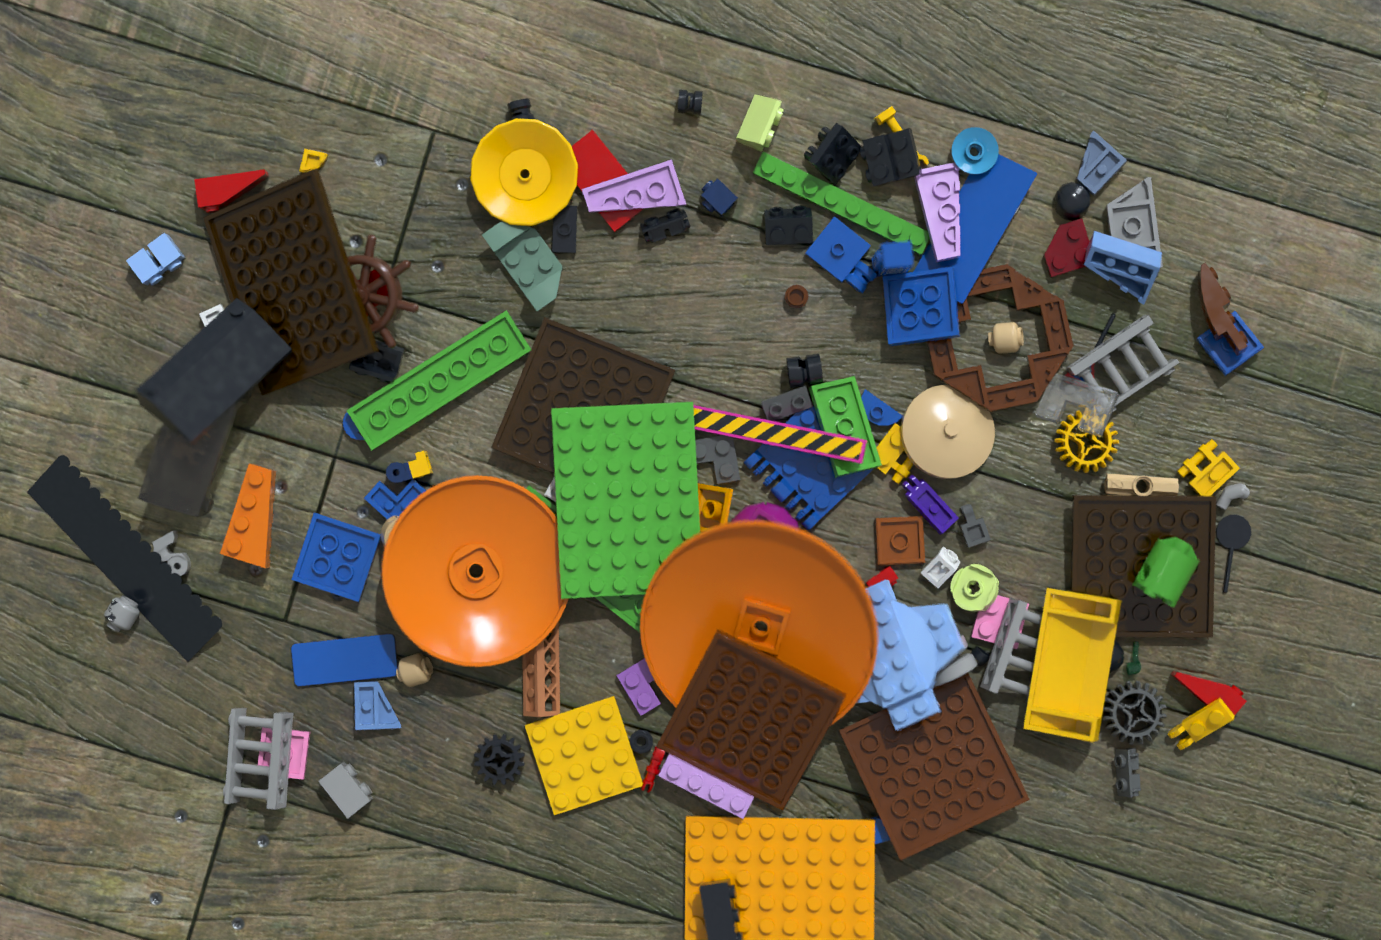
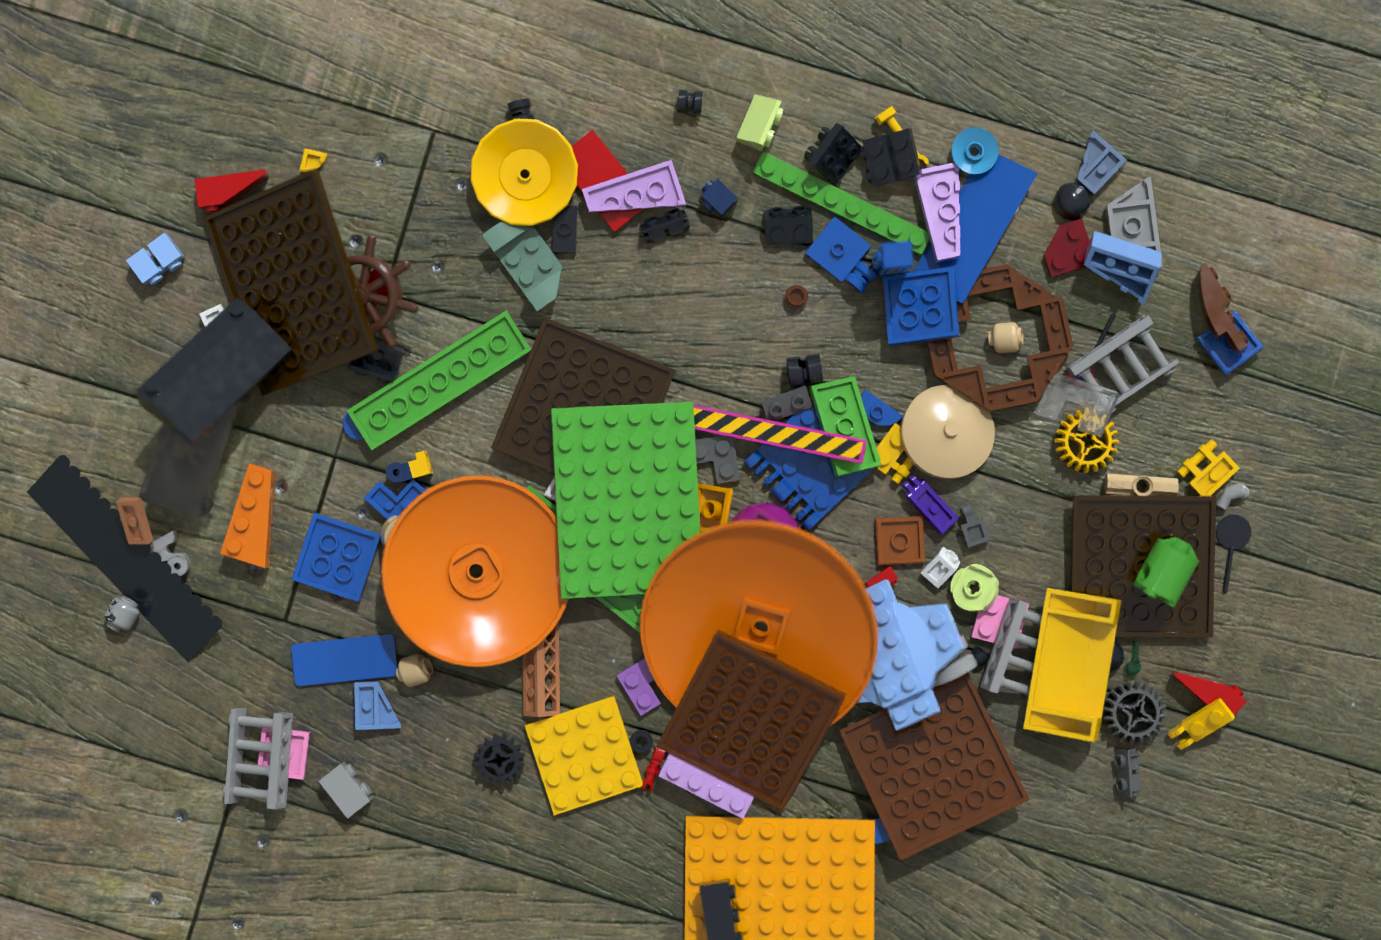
(134, 520): none -> nougat plate

